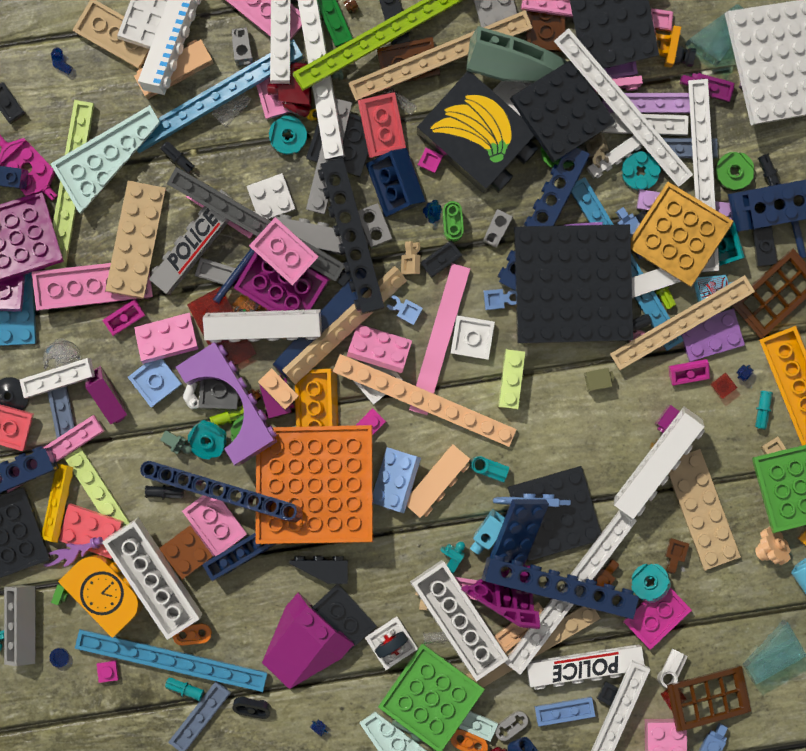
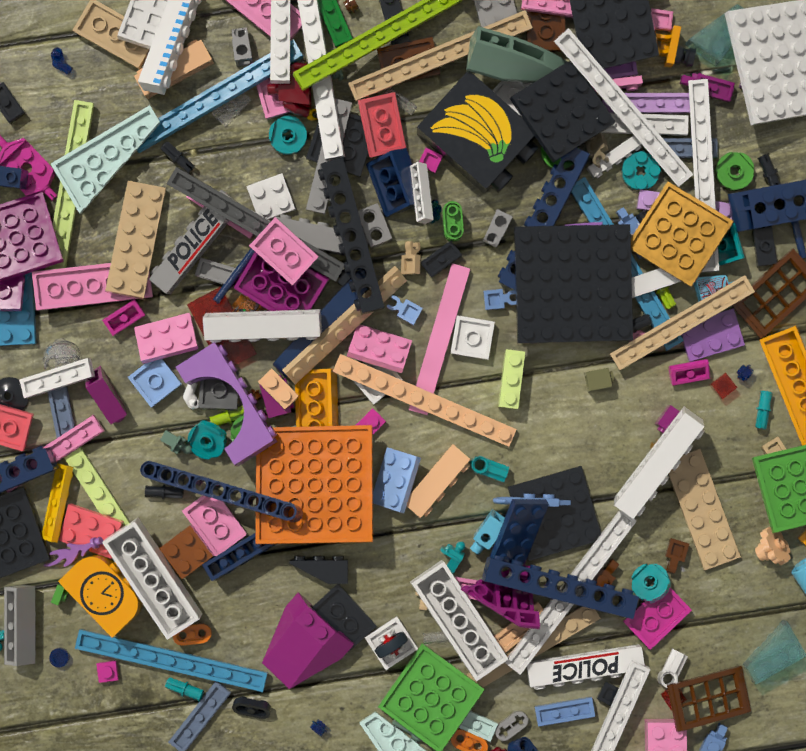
(421, 192): none -> white piece

